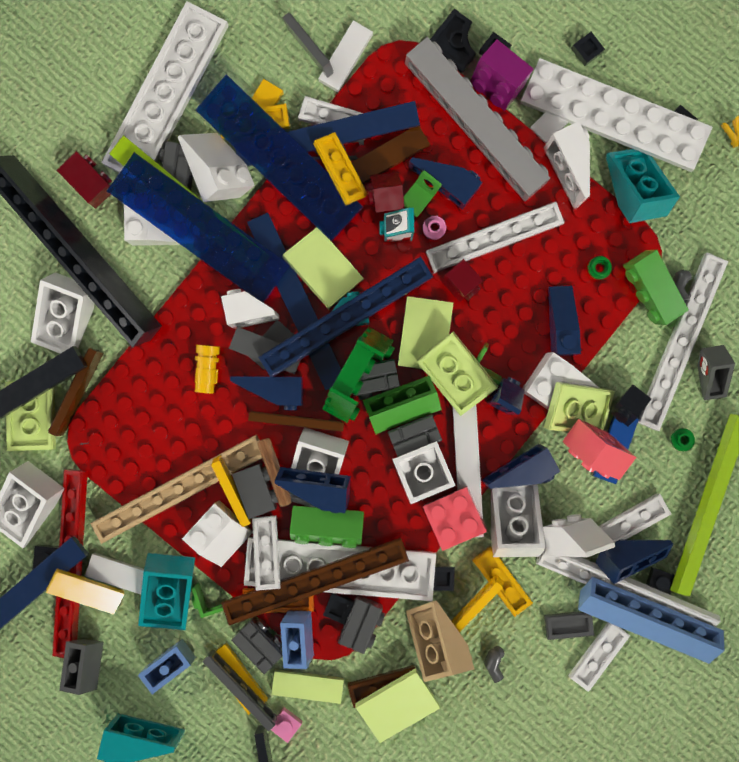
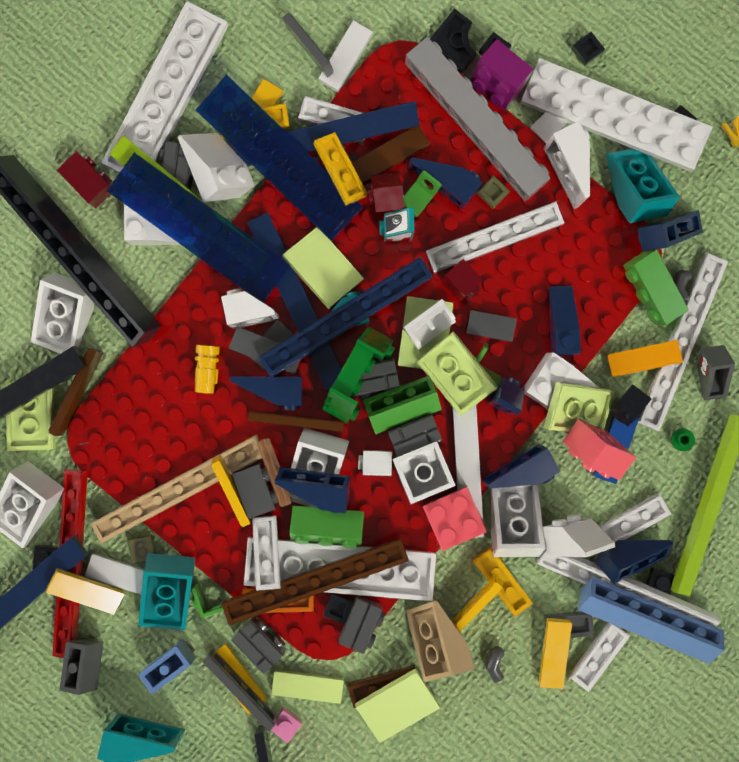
(140, 548): none -> olive tile
(217, 534): white slope -> none
(297, 639): medium blue brick -> none
(376, 462): none -> white brick
(429, 324): none -> white hinge
(434, 234): bright pink plate -> none
(444, 578): black plate -> none
(491, 326): none -> dark grey tile
(492, 192): none -> olive tile
(555, 653): none -> yellow tile
(606, 265): green plate -> none
(644, 358): none -> light orange tile
(670, 231): none -> dark blue slope

